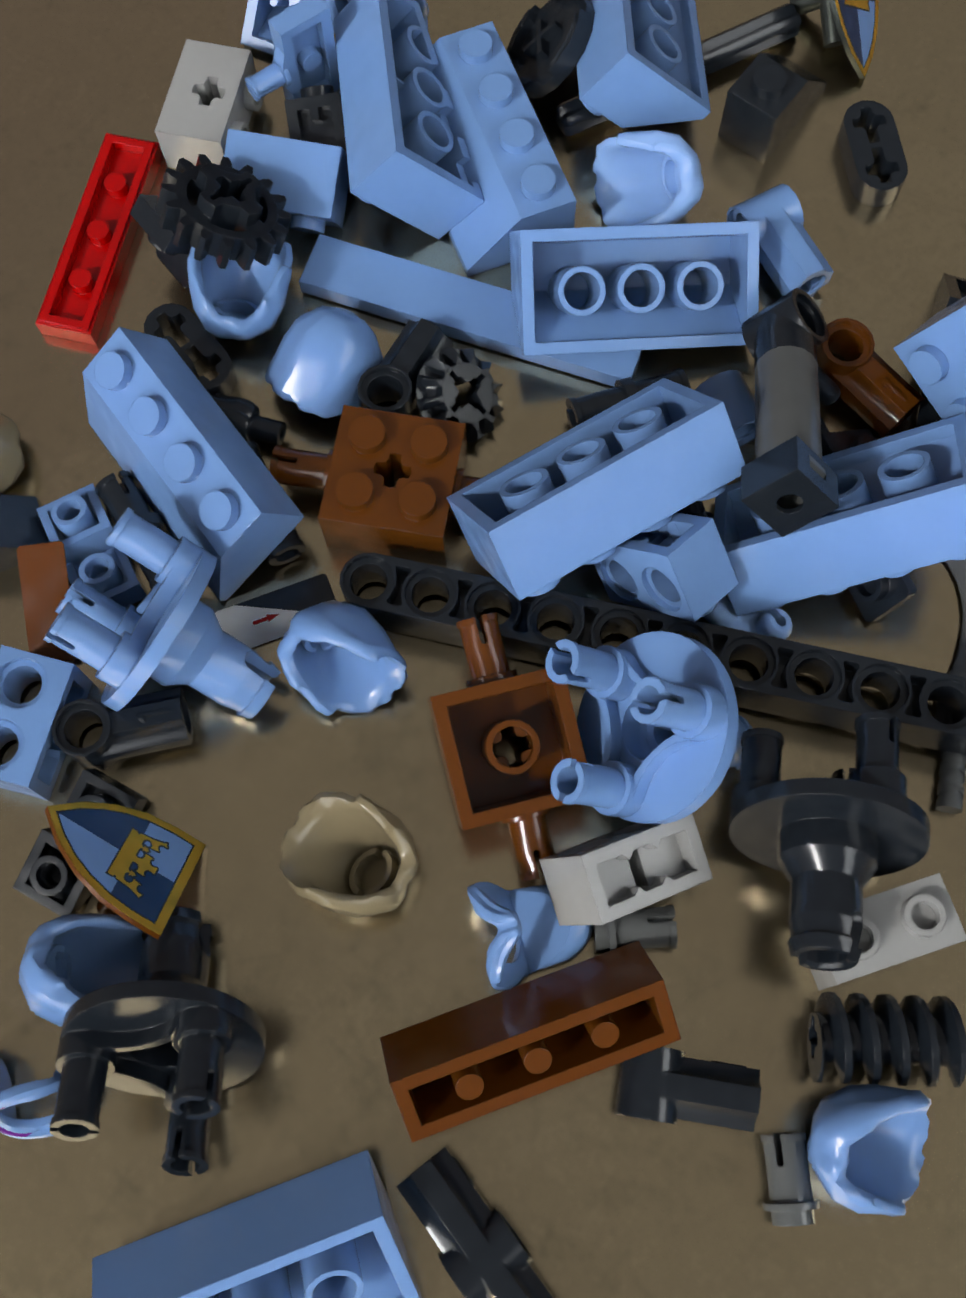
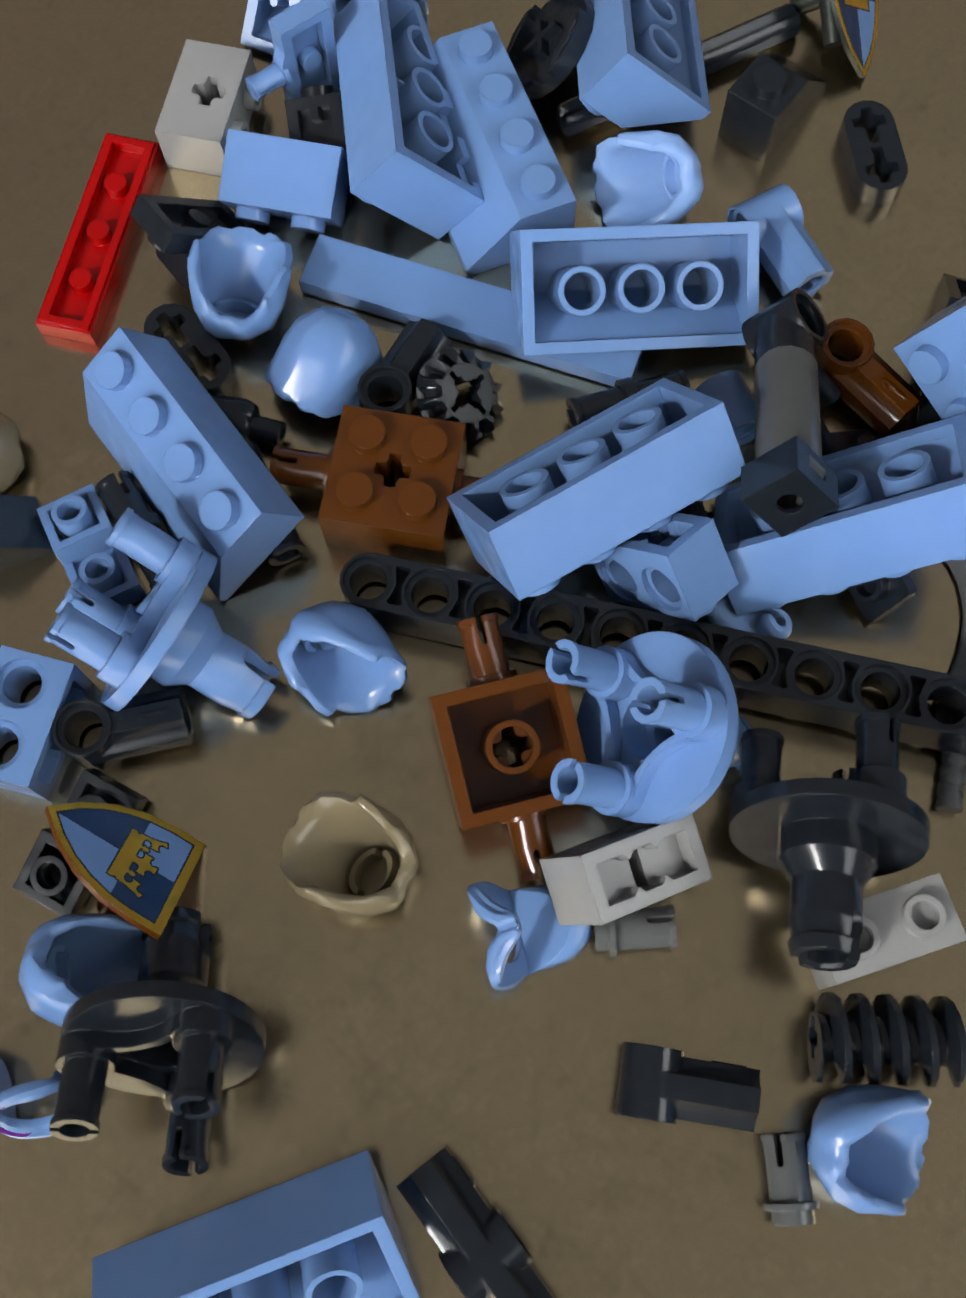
(43, 587): reddish brown sticker -> none
(223, 212): black gear -> none
(270, 614): sticker -> none
(528, 1040): reddish brown brick -> none

